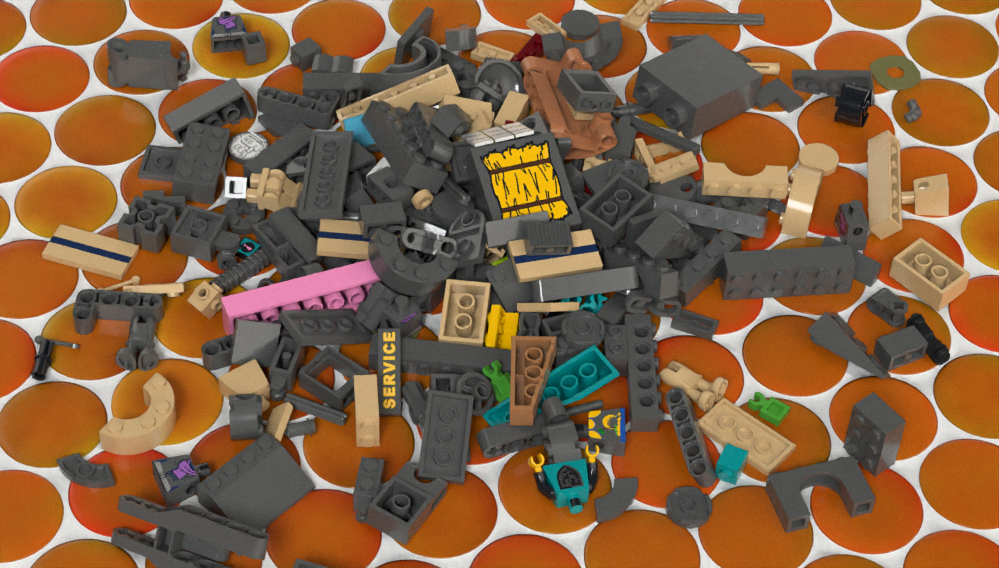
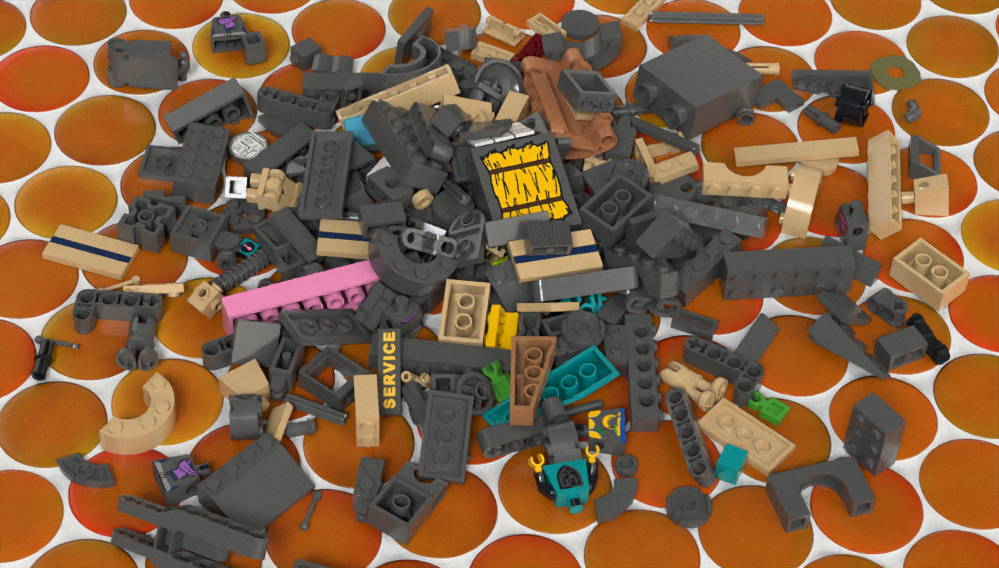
(316, 495): none -> dark grey hinge
(423, 380): none -> tan arm
(485, 129): none -> dark grey tile
(505, 33): none -> tan hinge
(626, 466): none -> dark grey tile
(720, 362): none -> dark grey beam
(743, 111): none -> dark grey bush
(757, 338): none -> dark grey slope
(796, 151): none -> tan tile
(822, 119): none -> dark grey axle
(844, 308): none -> dark grey tile
(921, 146): none -> dark grey tile

